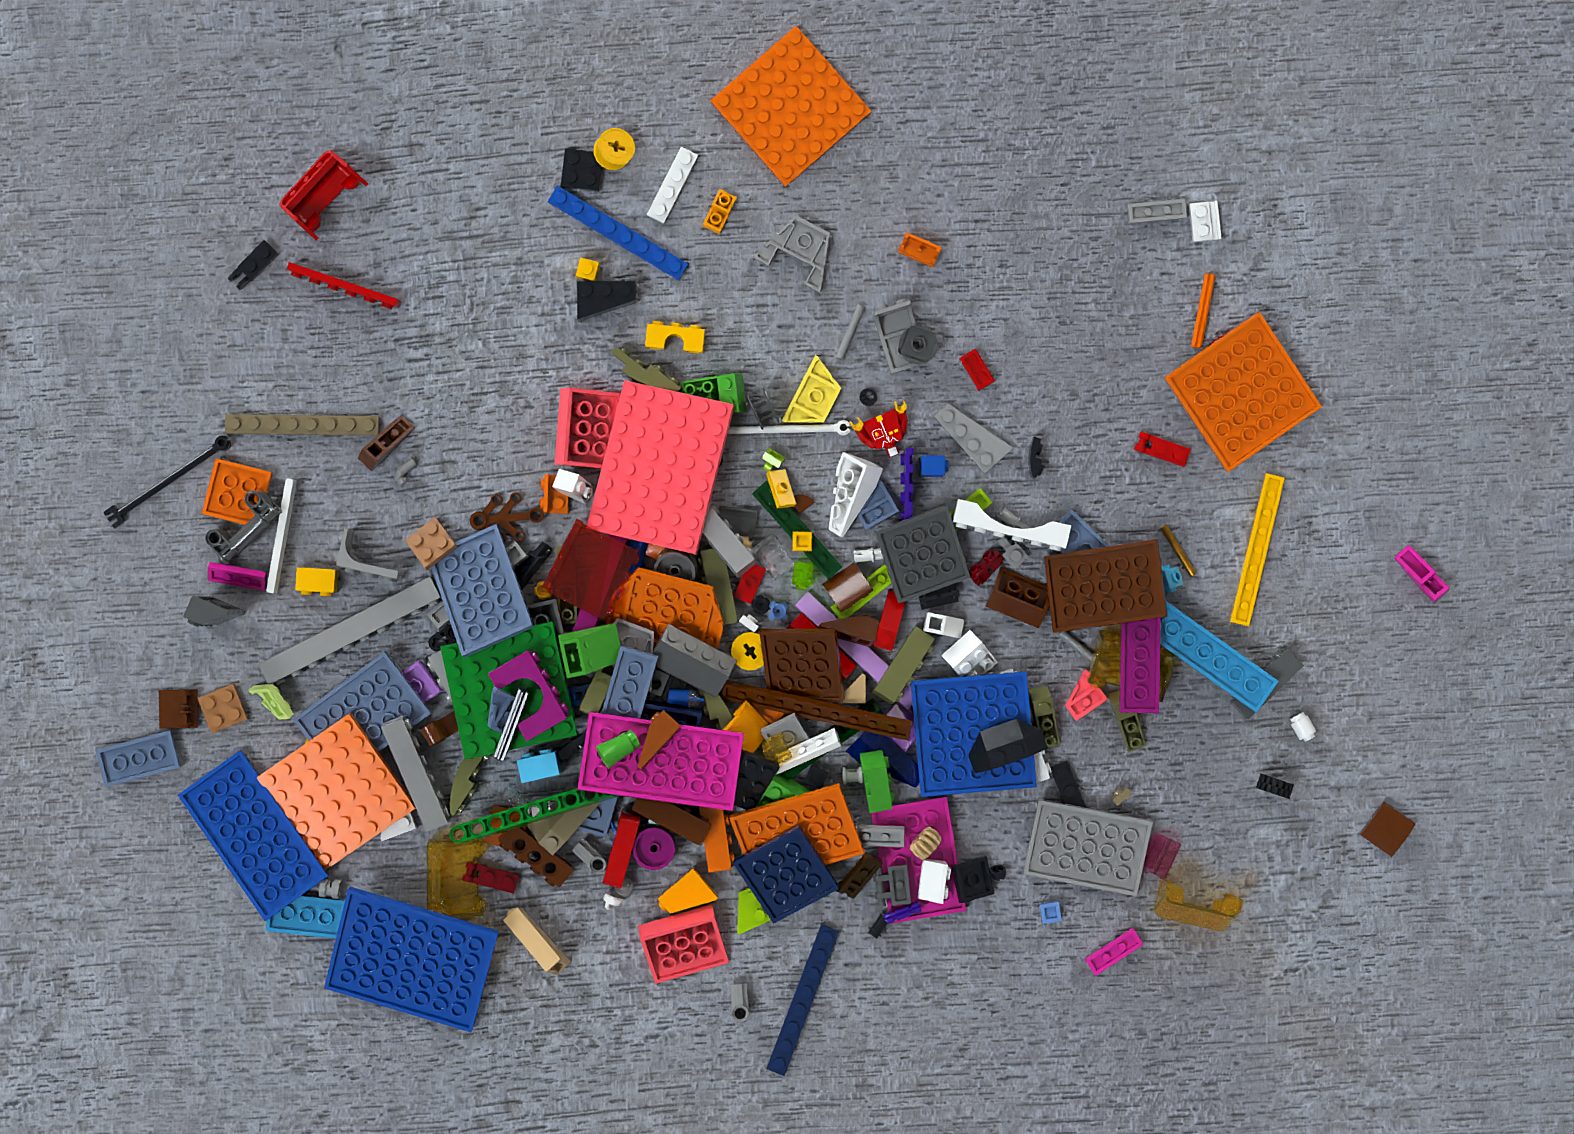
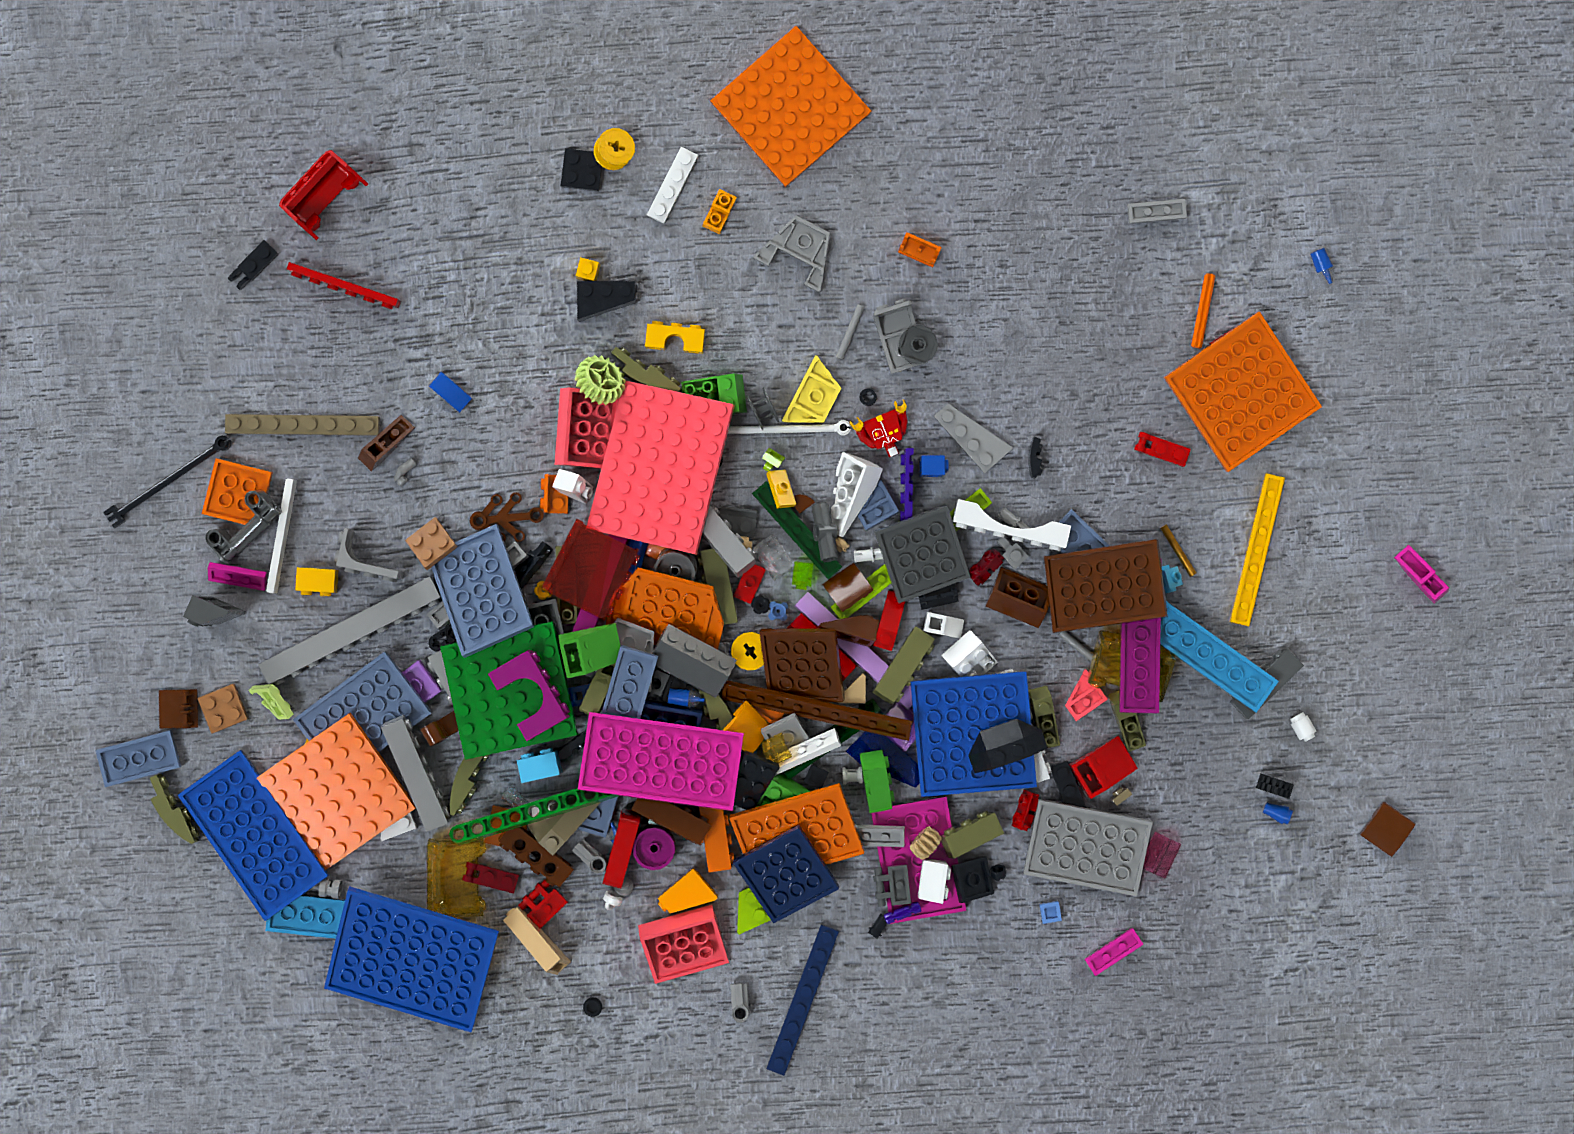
(176, 818): none -> olive slope
(450, 392): none -> blue slope
(500, 709): sand blue wing -> none
(511, 724): axle -> none
(547, 907): none -> red plate
(592, 1006): none -> black plate
(600, 380): none -> yellowish green gear
(617, 233): blue plate -> none
(617, 748): bright green plant -> none
(659, 734): dark orange slope -> none
(749, 622): white plate -> none
(802, 541): yellow tile -> none
(825, 532): none -> dark grey piece
(841, 544): none -> tan plate
(859, 875): dark brown plate -> none
(971, 834): none -> olive brick
(976, 369): red plate -> none
(1022, 818): none -> red hinge
(1103, 767): none -> red slope
(1170, 906): clear yellow windscreen -> none
(1204, 221): white plate -> none
(1278, 812): none -> blue cone
(1323, 265): none -> blue piece

